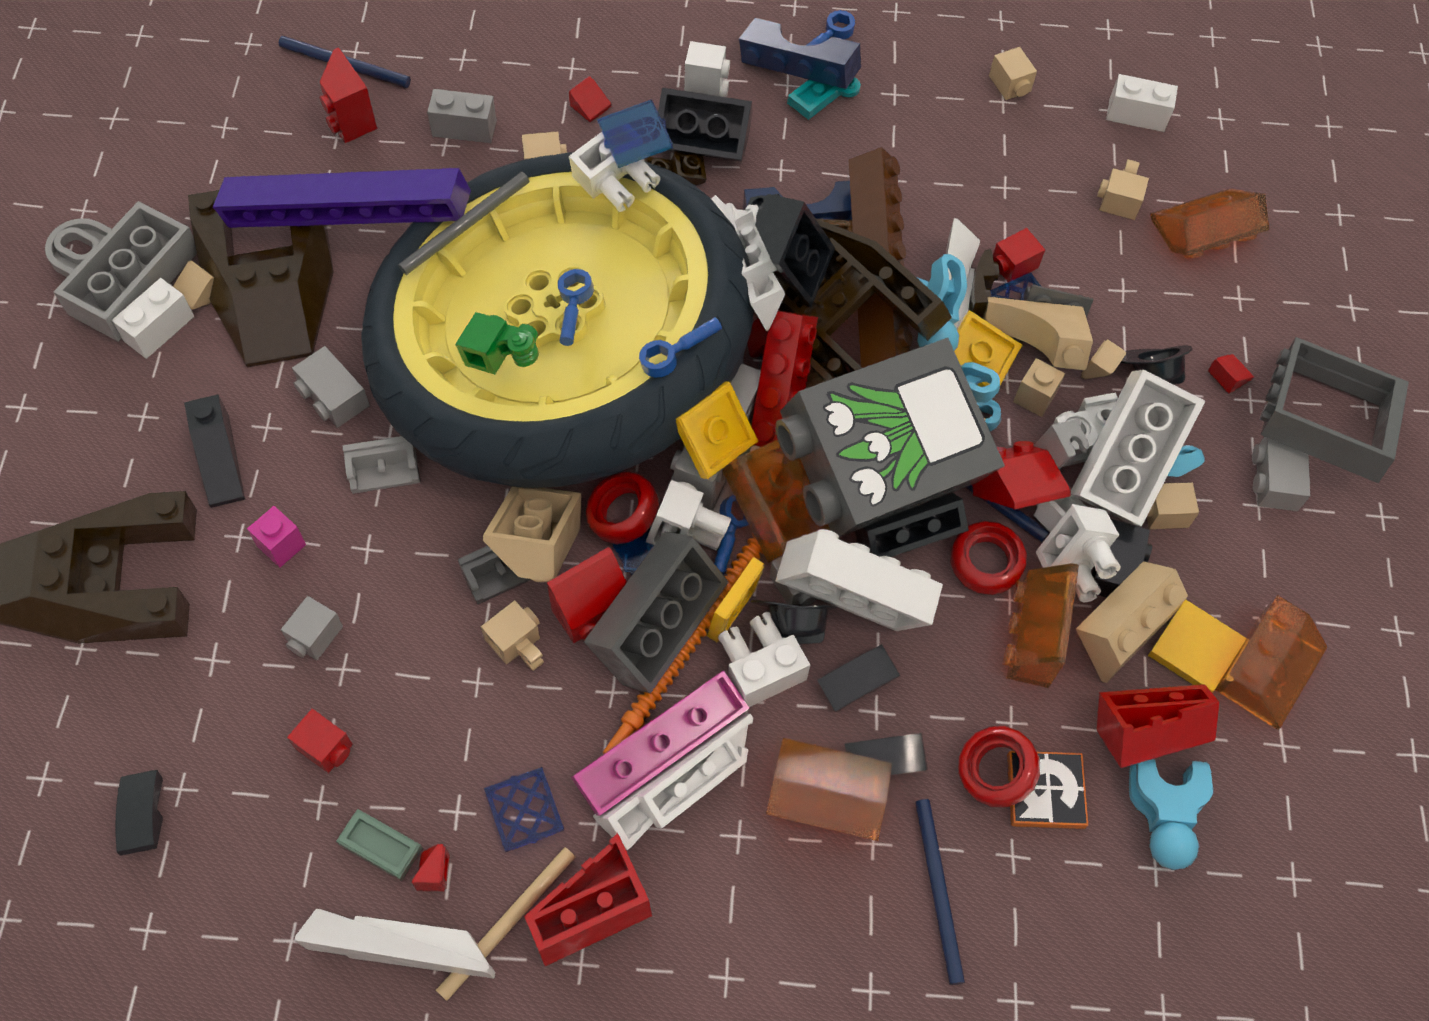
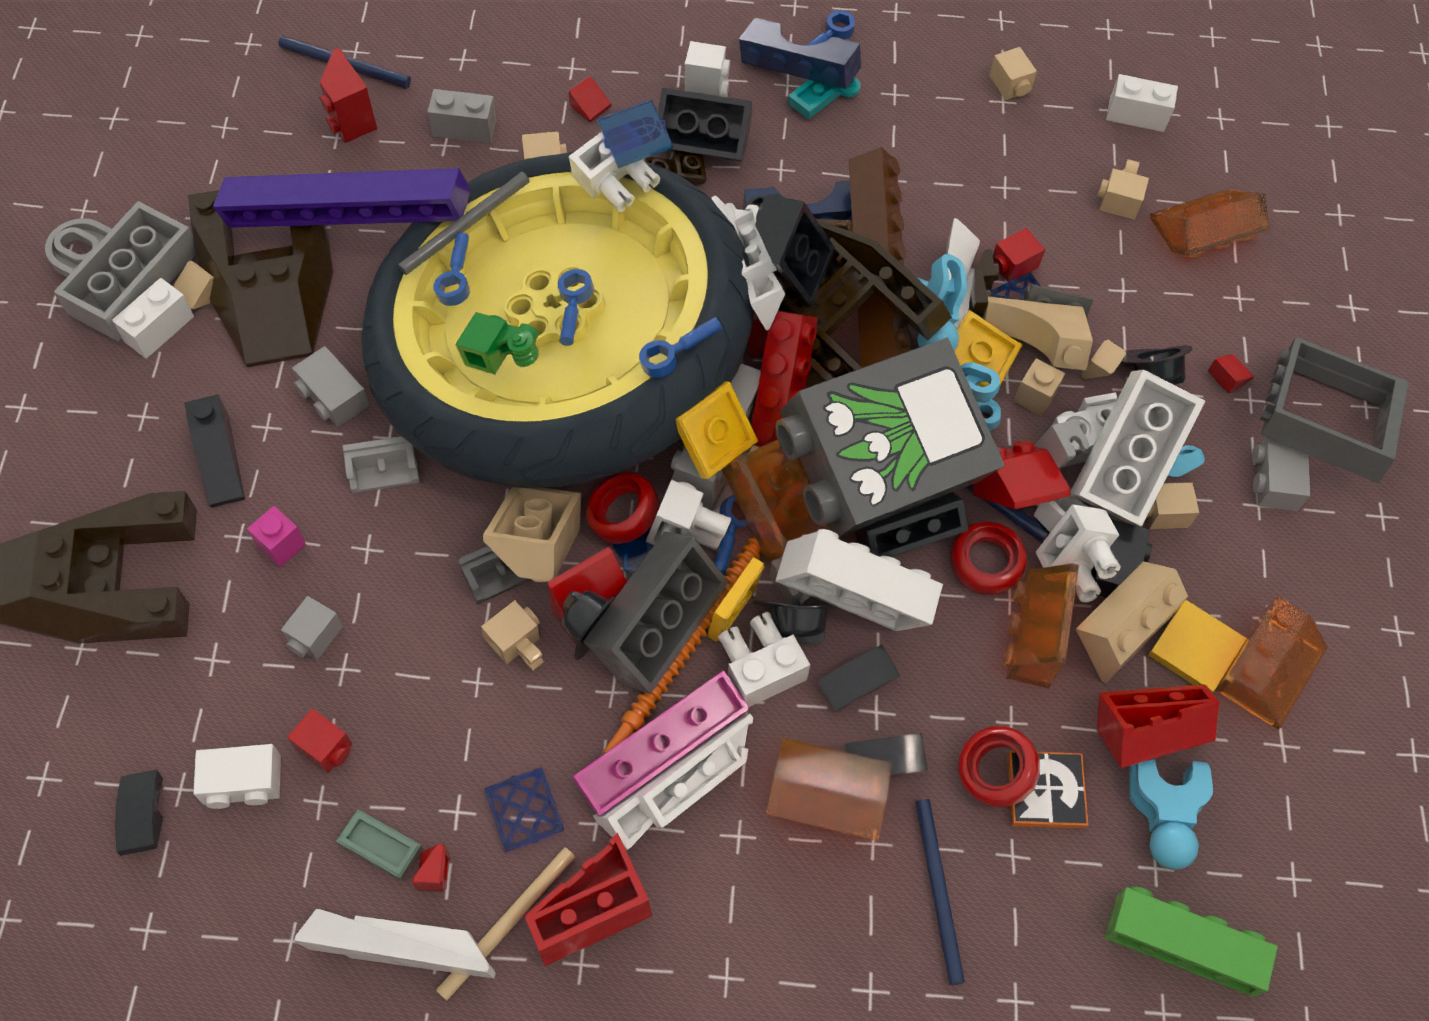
(237, 775): none -> white brick
(454, 276): none -> blue piece
(581, 616): none -> black piece
(1192, 941): none -> bright green brick

